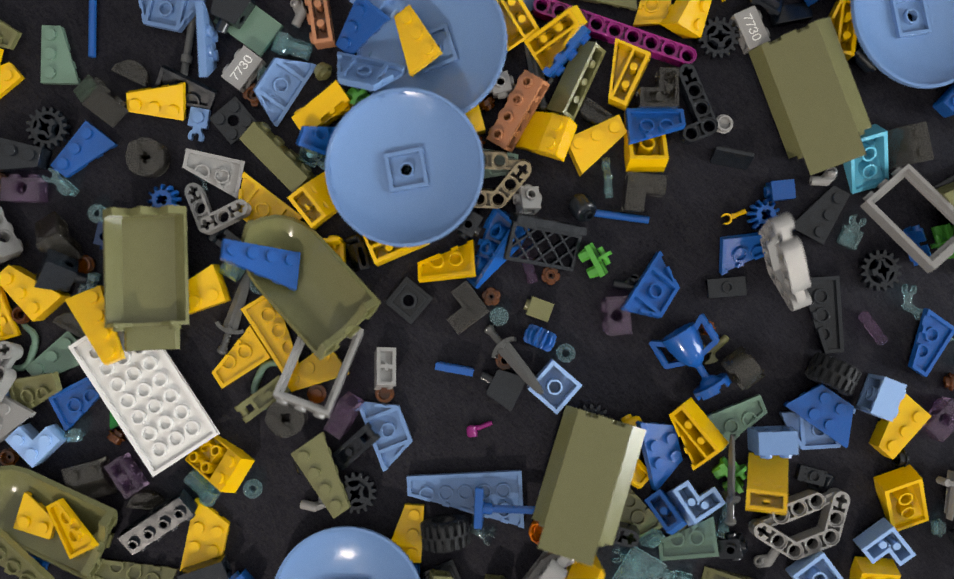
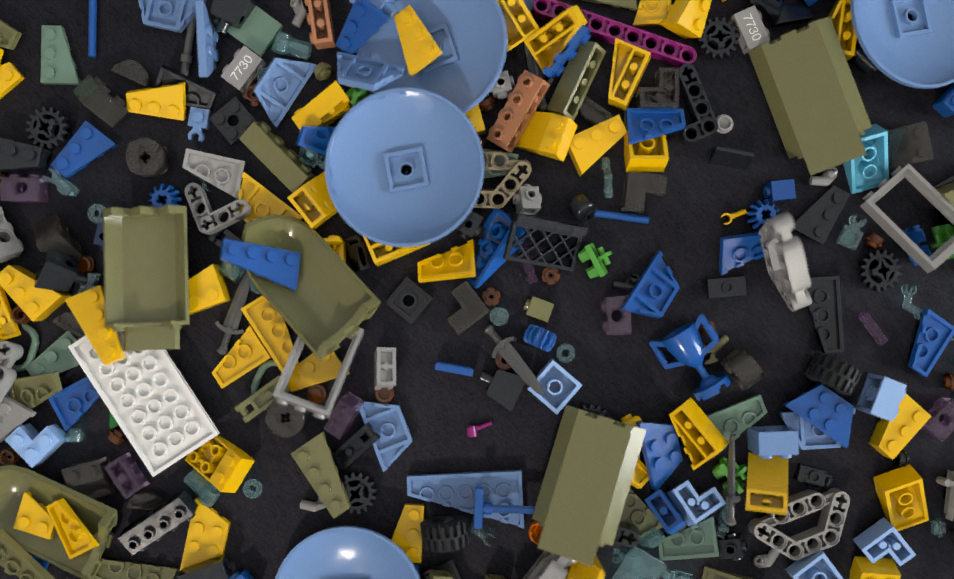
(874, 240): none -> reddish brown plate

